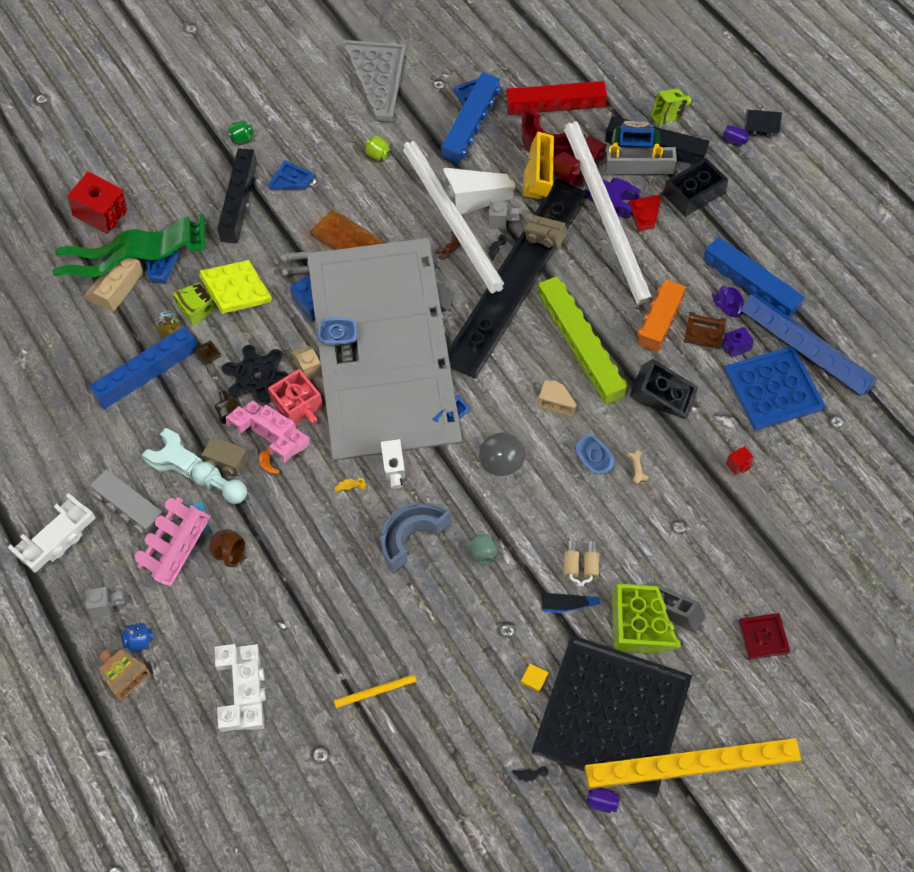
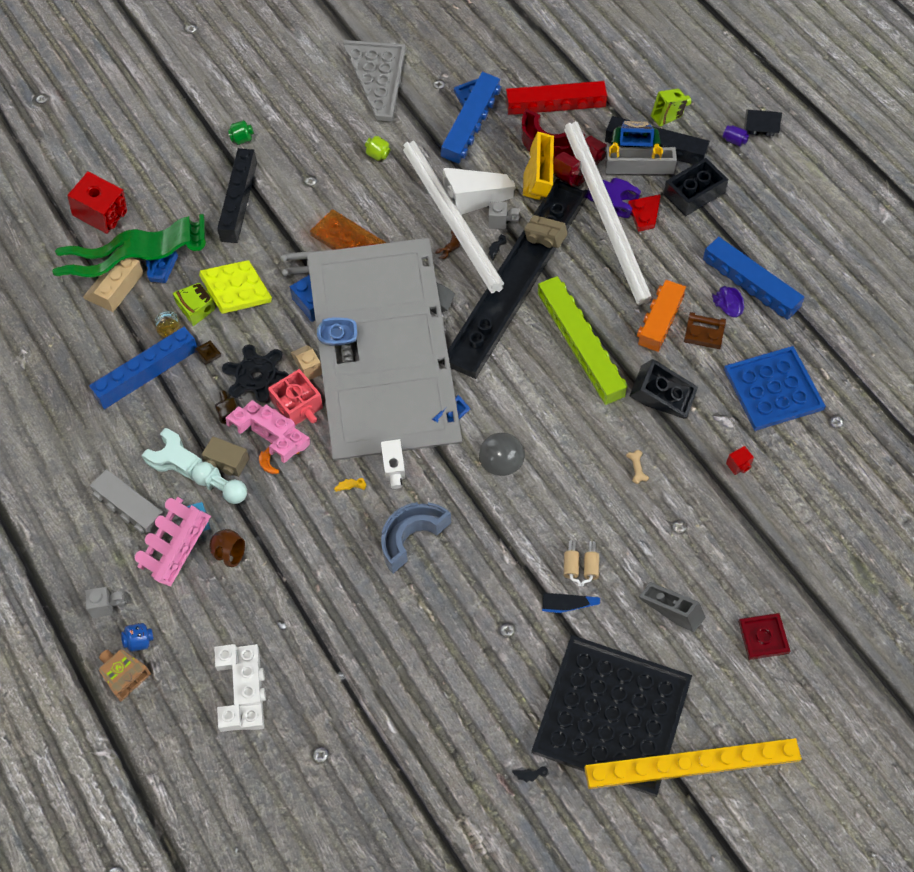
(55, 537): white bracket -> none
(290, 178): blue wing -> none
(375, 691): yellow bar -> none
(483, 549): sand green head -> none
(534, 678): yellow tile -> none
(556, 398): tan slope -> none
(595, 454): medium blue piece -> none
(603, 800): dark purple brick -> none
(641, 620): lime wedge -> none
(737, 342): dark purple brick -> none
(809, 344): blue brick -> none

